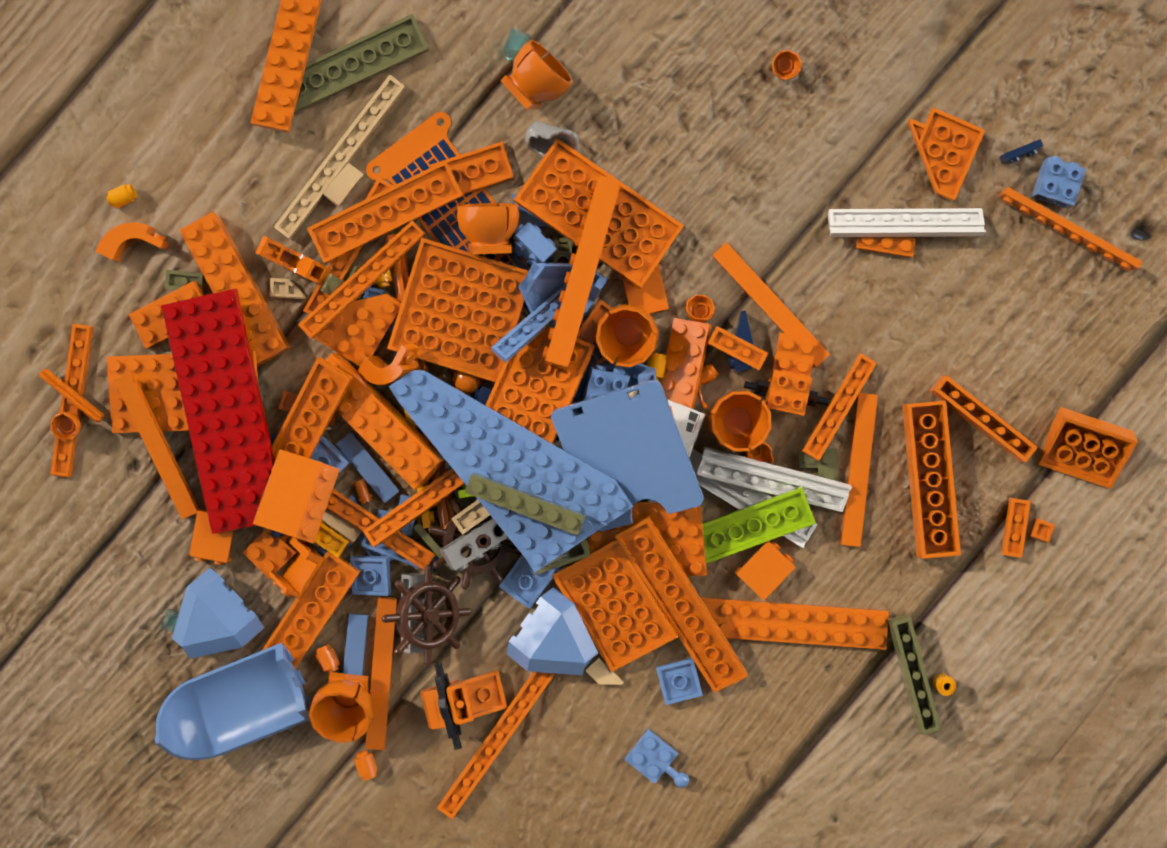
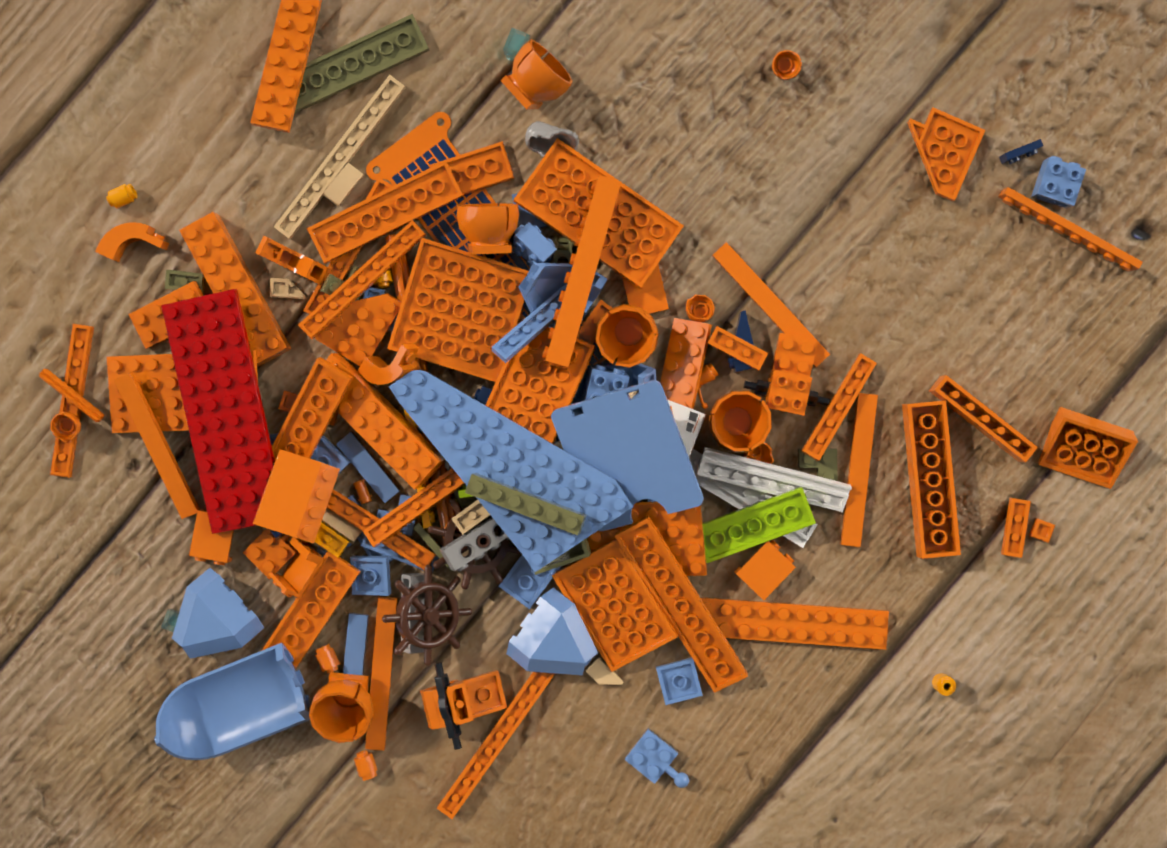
(467, 383): orange hair -> none
(659, 363): light orange brick -> none
(888, 245): orange plate -> none
(906, 222): white plate -> none
(914, 674): olive brick -> none

